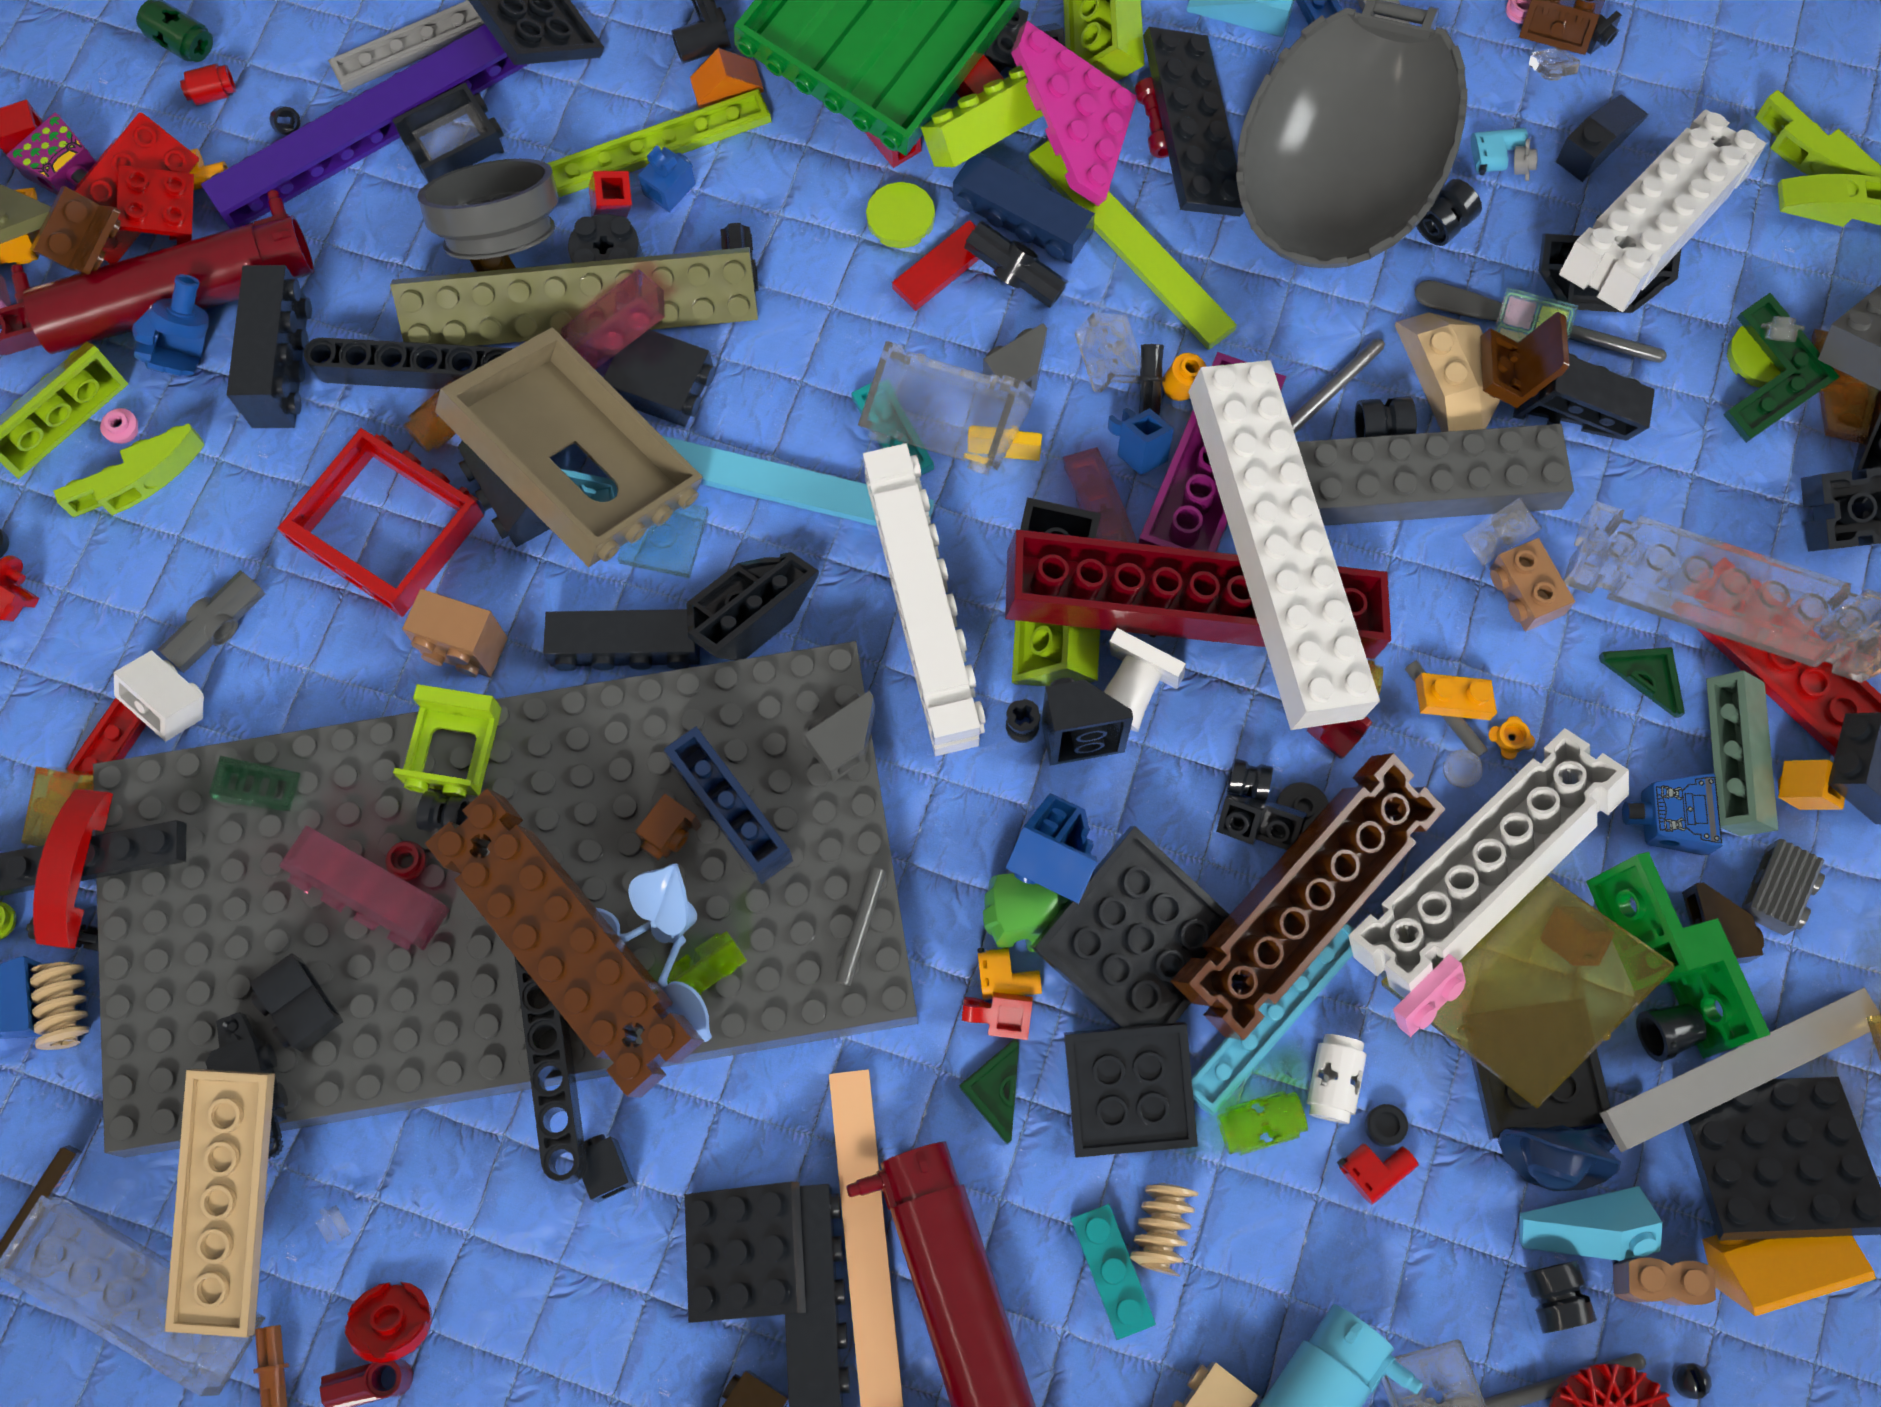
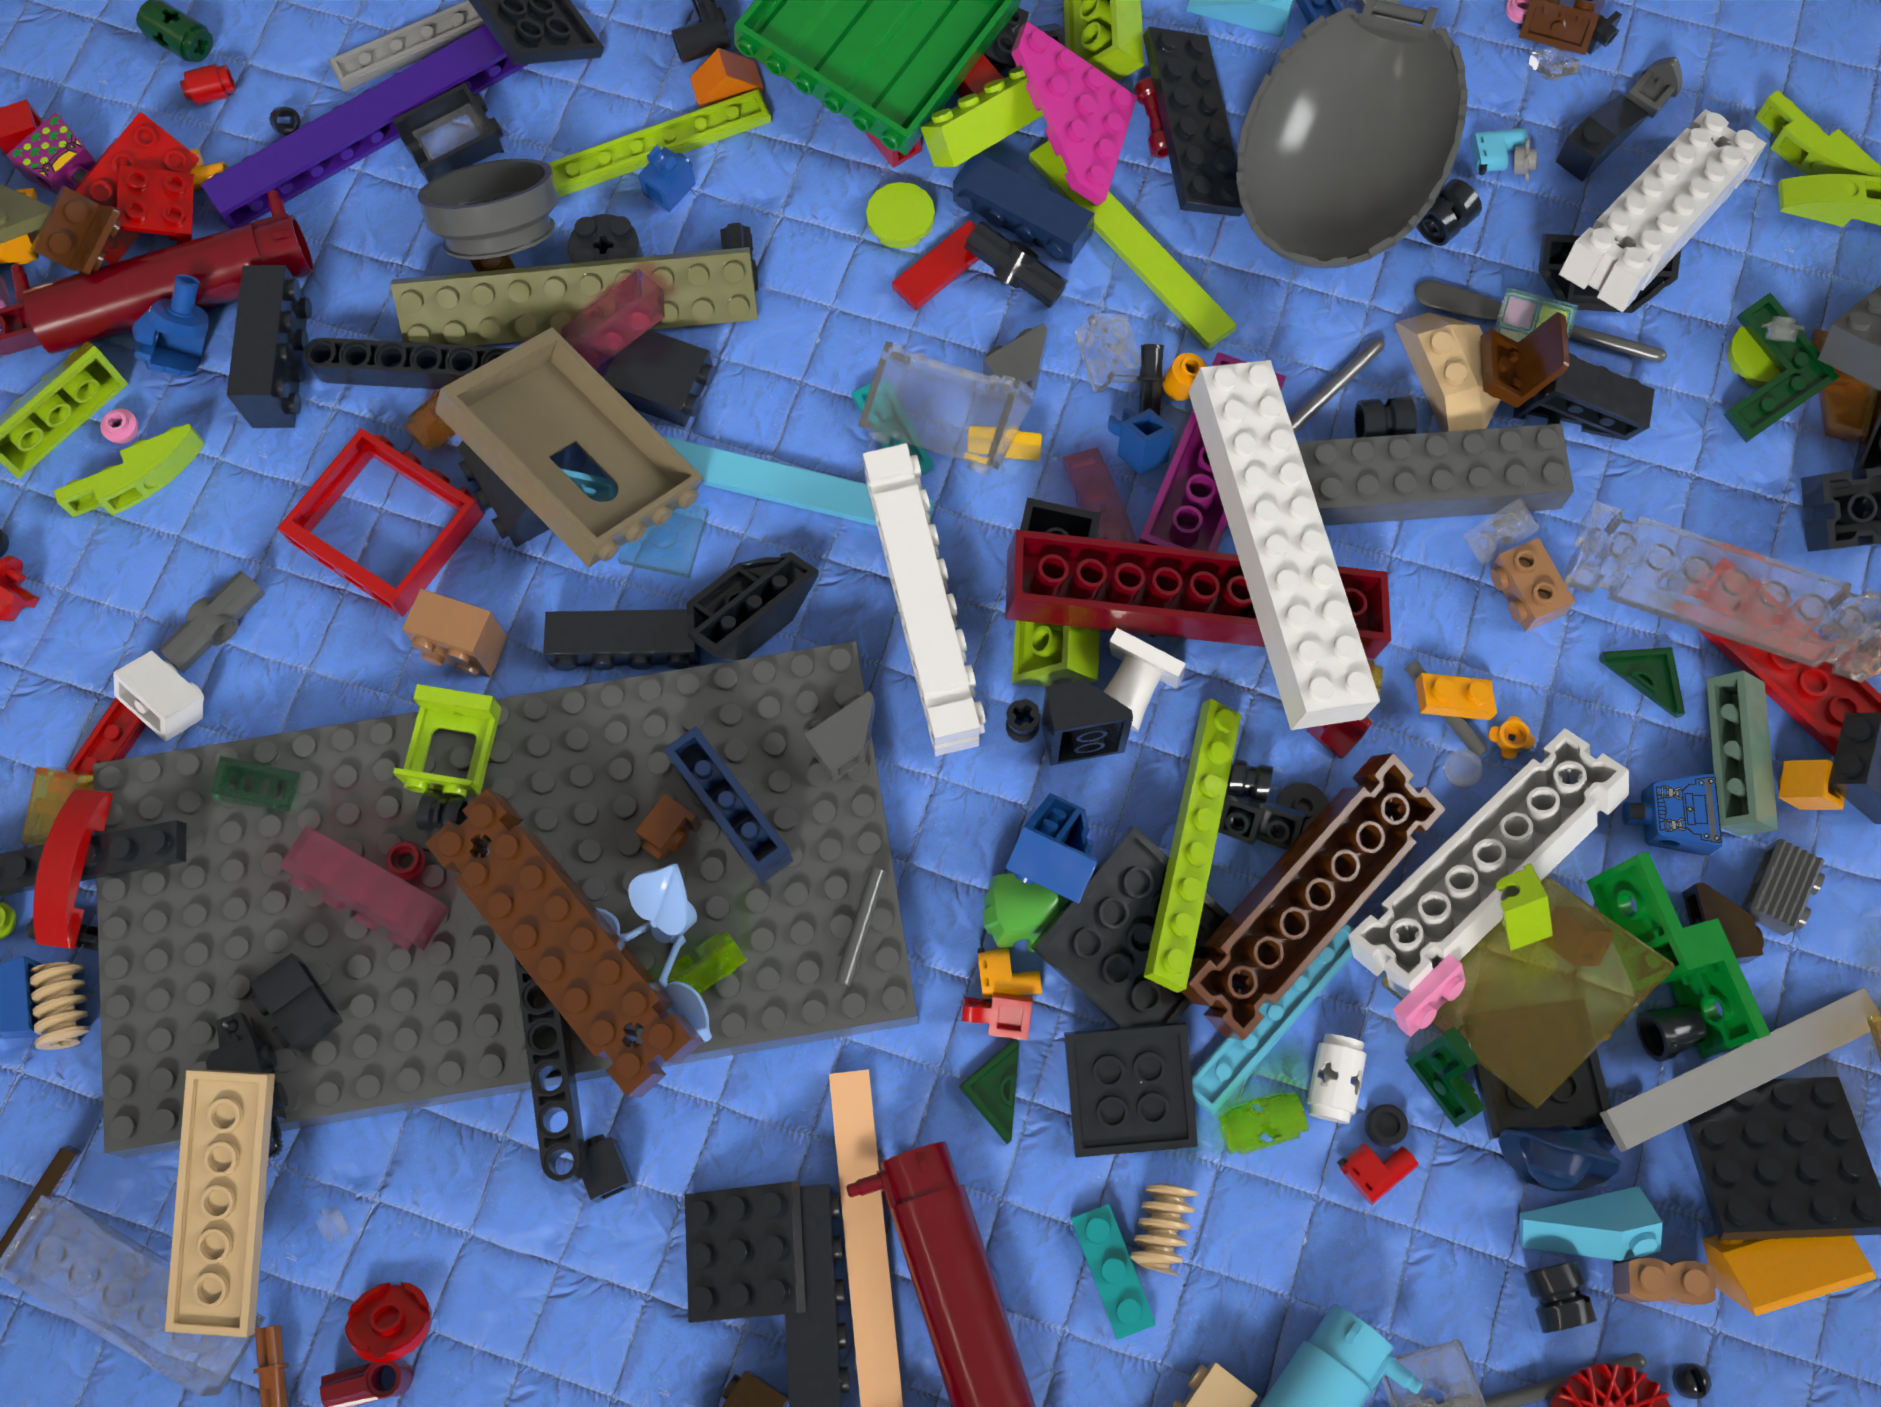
(610, 193): red brick -> none
(1193, 847): none -> lime plate
(1440, 1071): none -> dark green plate
(1528, 913): none -> lime hinge
(1657, 85): none -> dark grey tile

